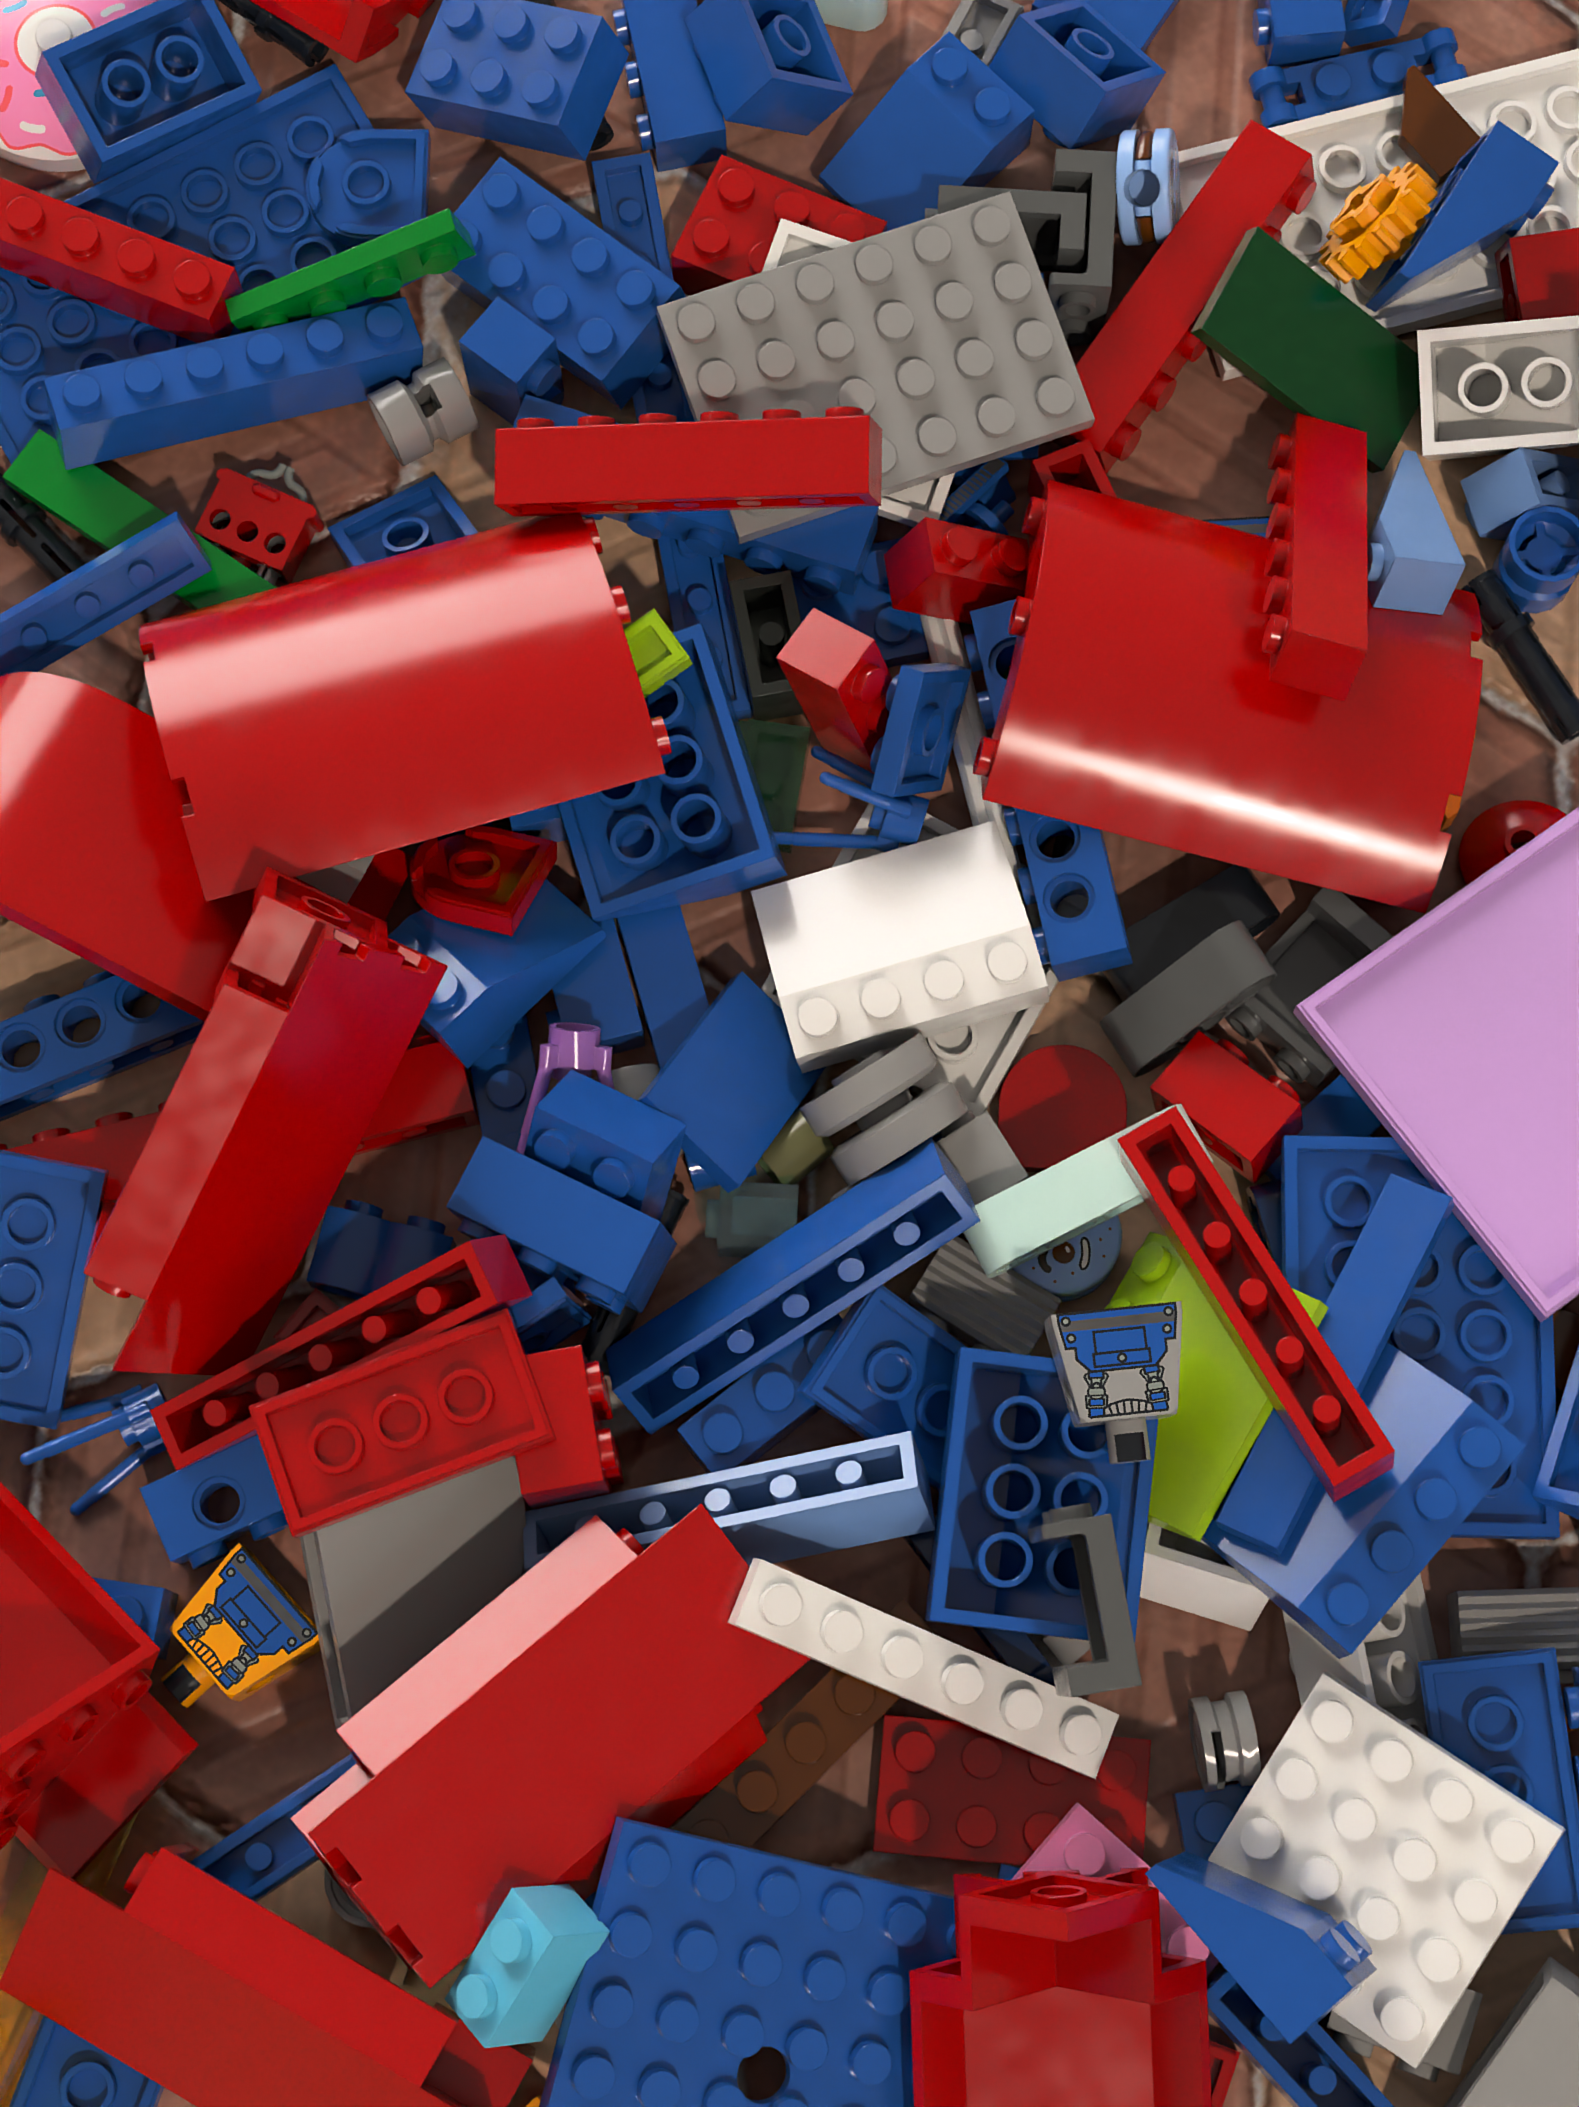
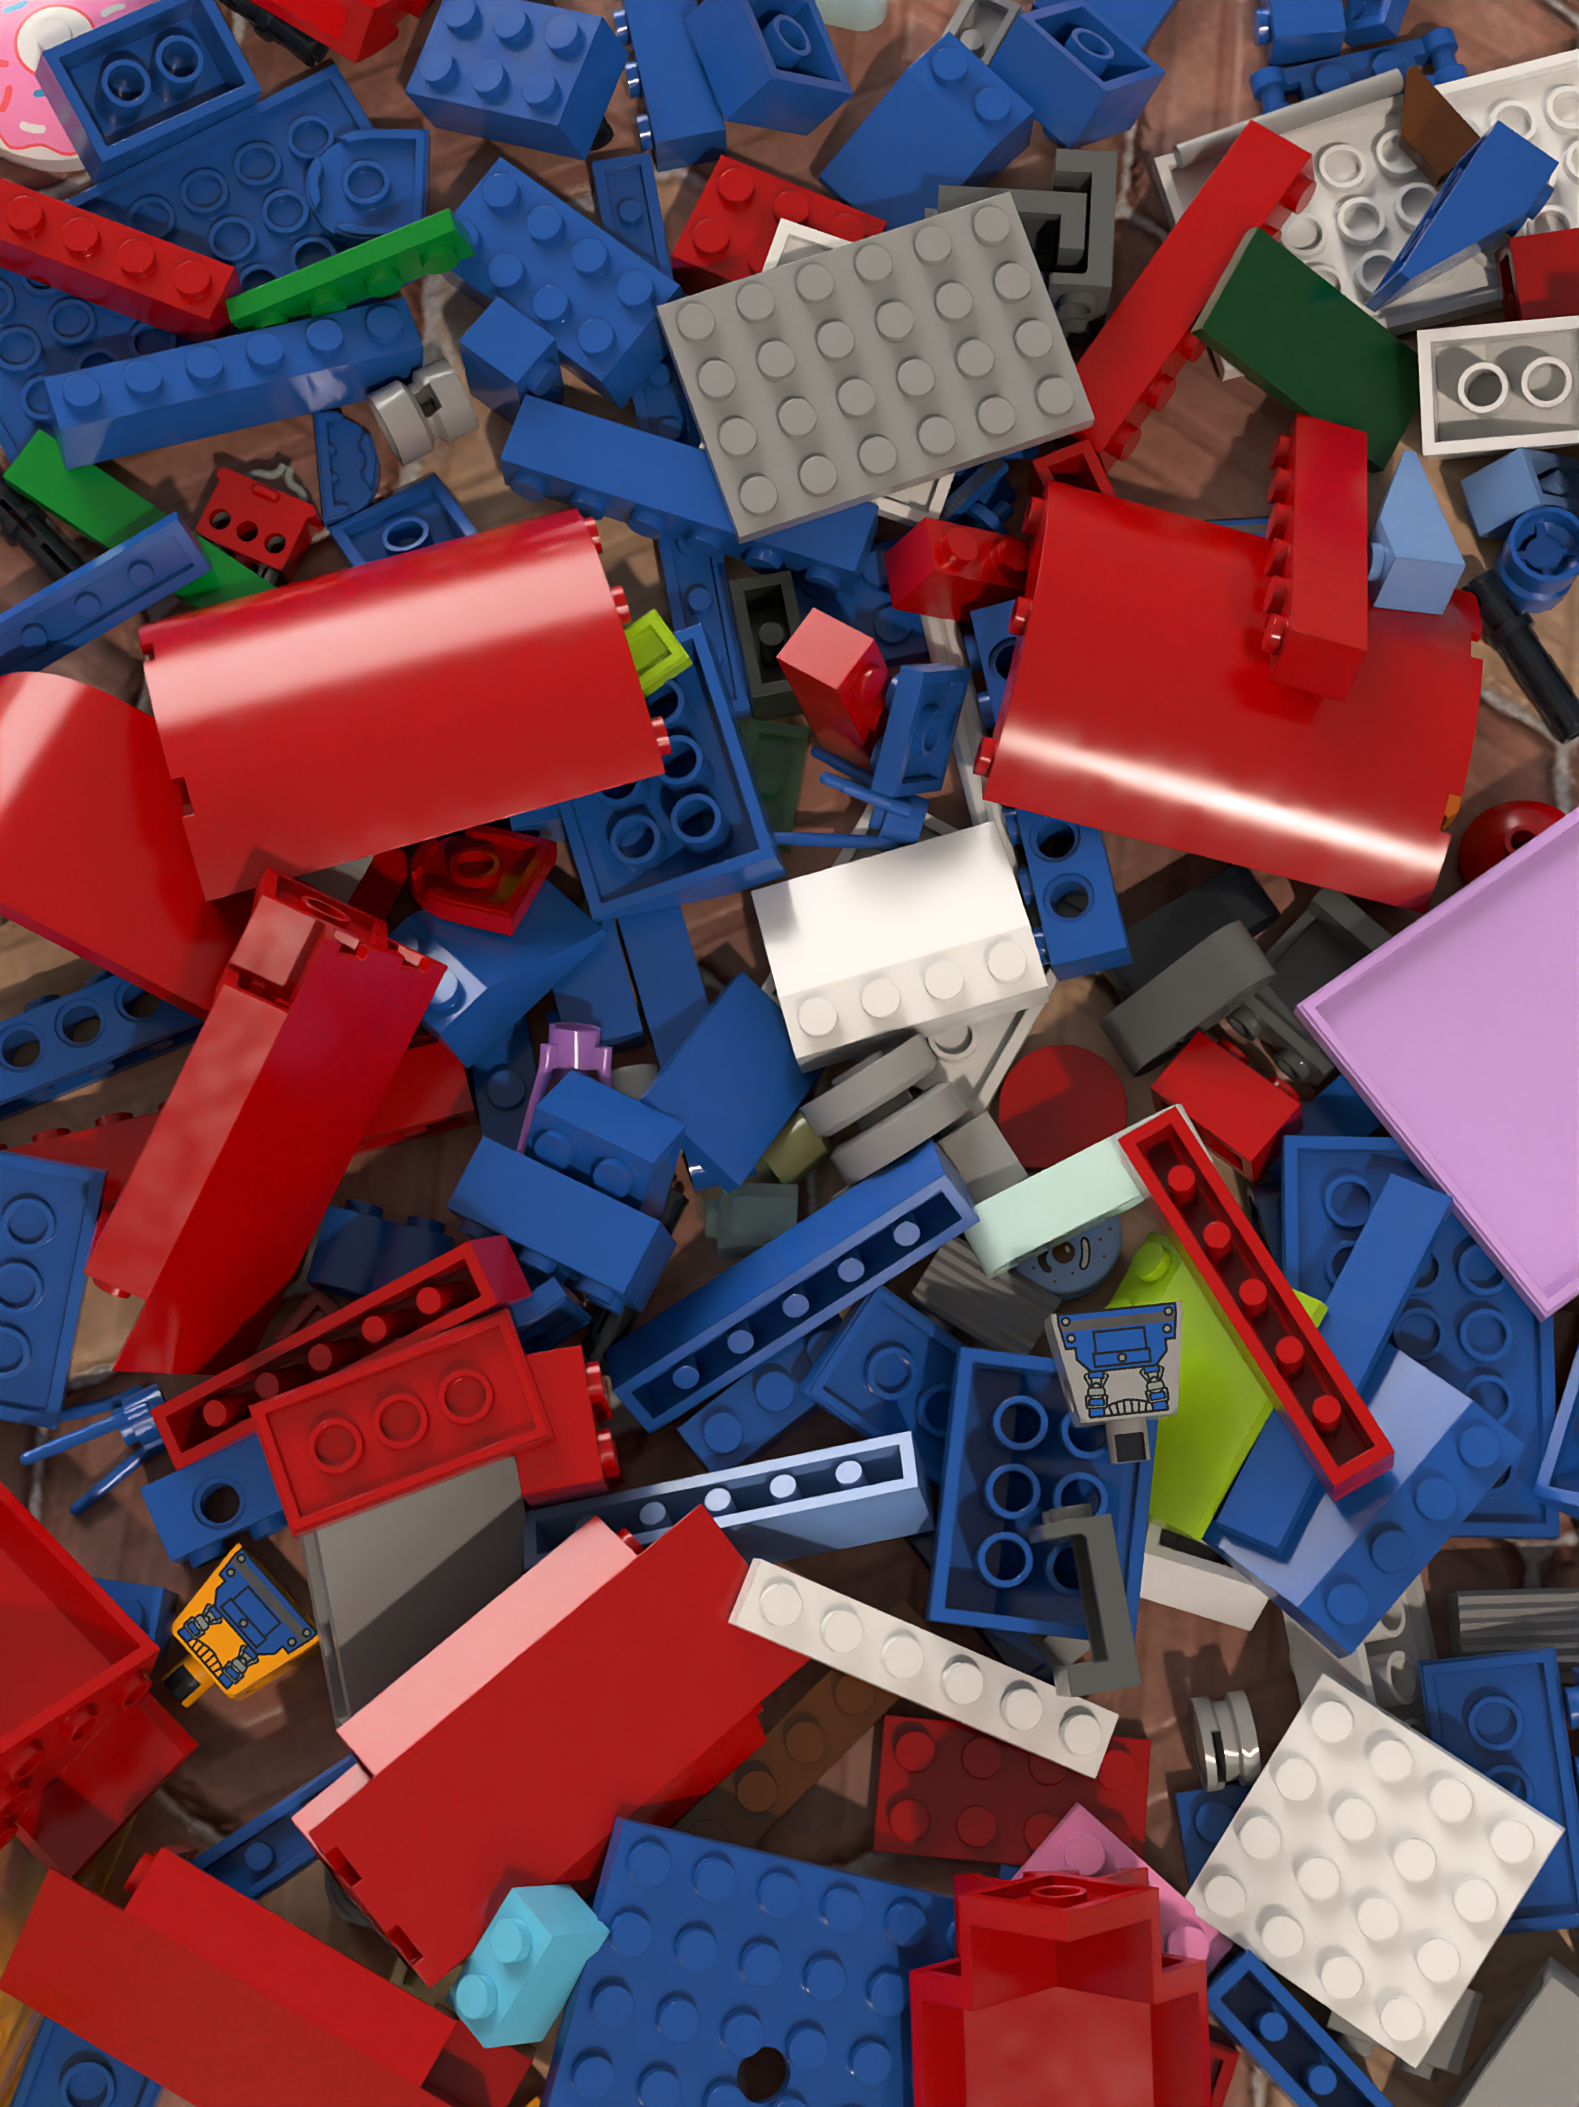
(346, 466): none -> blue tile
(689, 464): red brick -> none
(1147, 185): light blue head -> none
(1275, 1947): blue slope -> none
(1293, 116): none -> light grey bar
(1378, 222): light orange gear -> none

